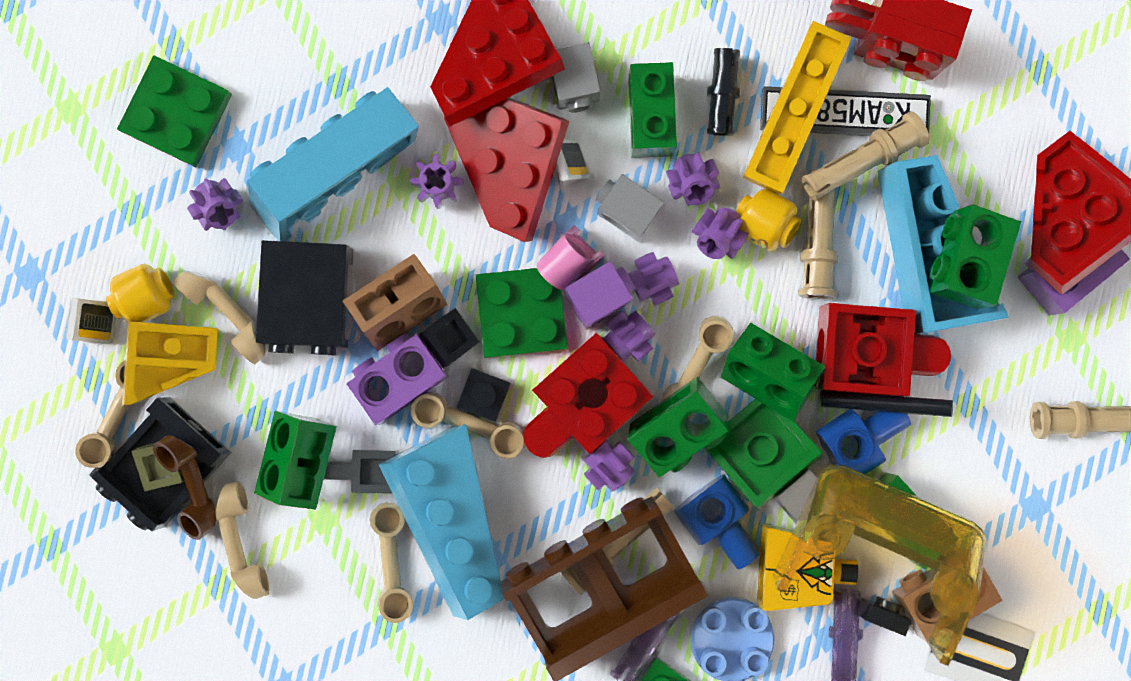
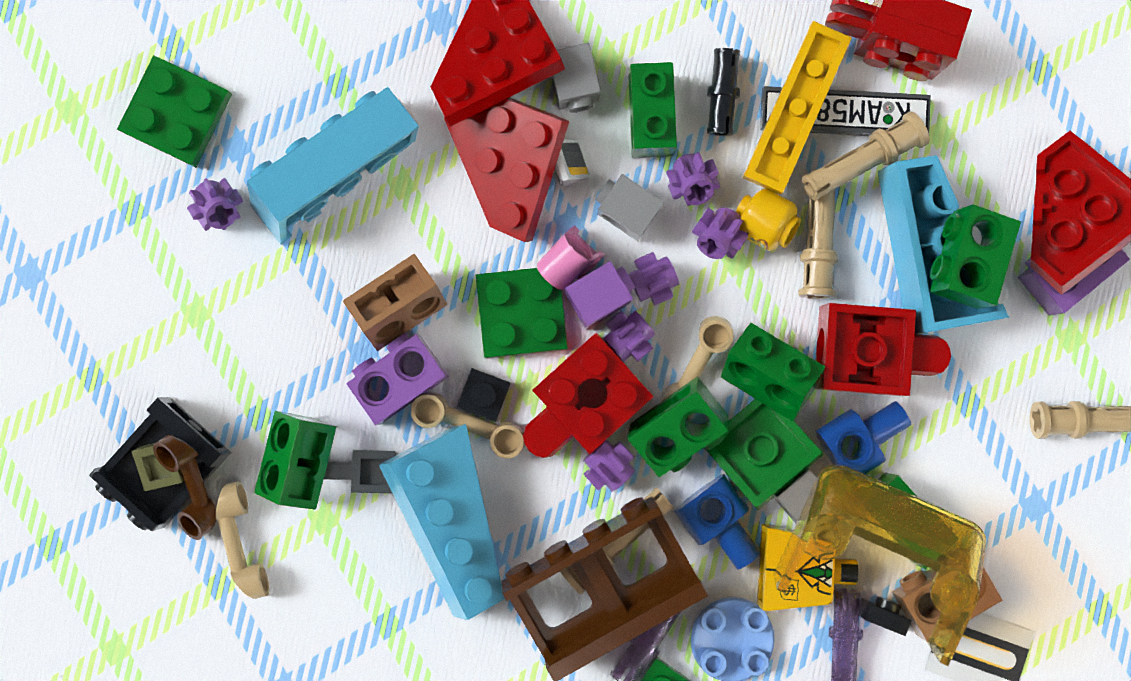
(90, 321): slope -> none
(99, 446): tan bar -> none
(140, 294): yellow head -> none
(165, 357): yellow wing -> none
(198, 287): tan bar -> none
(303, 296): black panel -> none
(393, 601): tan bar -> none
(438, 170): medium lavender gear -> none
(449, 338): black plate -> none
(887, 403): black bar -> none

